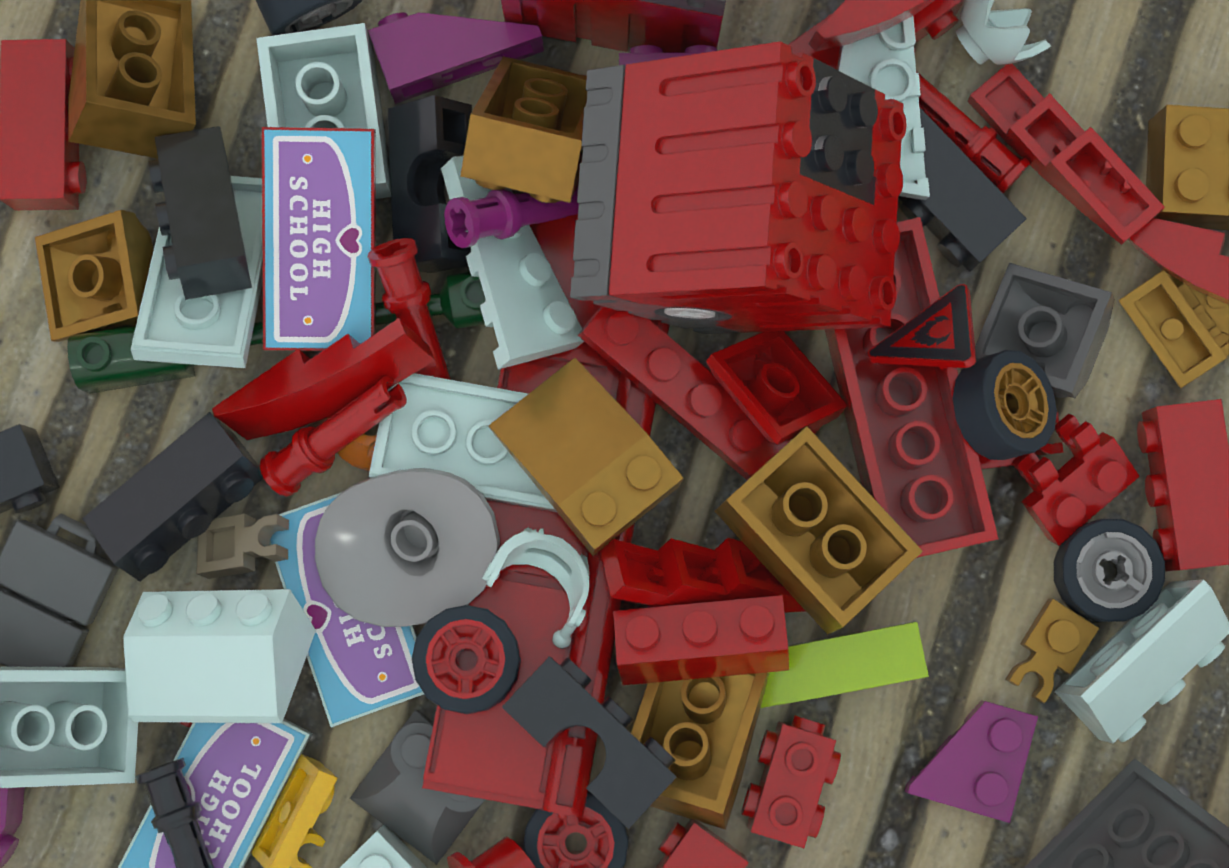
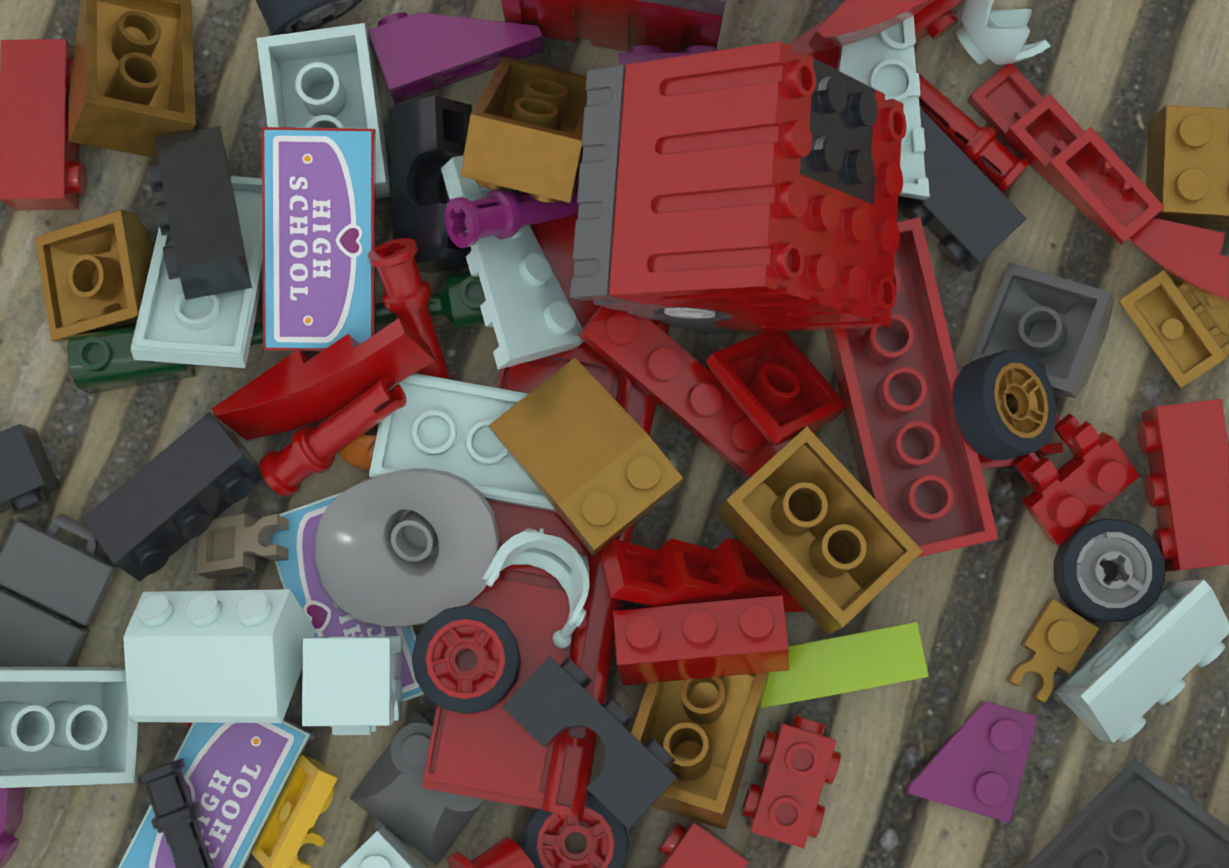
(352, 683): none -> light aqua piece
(934, 337): piece -> none

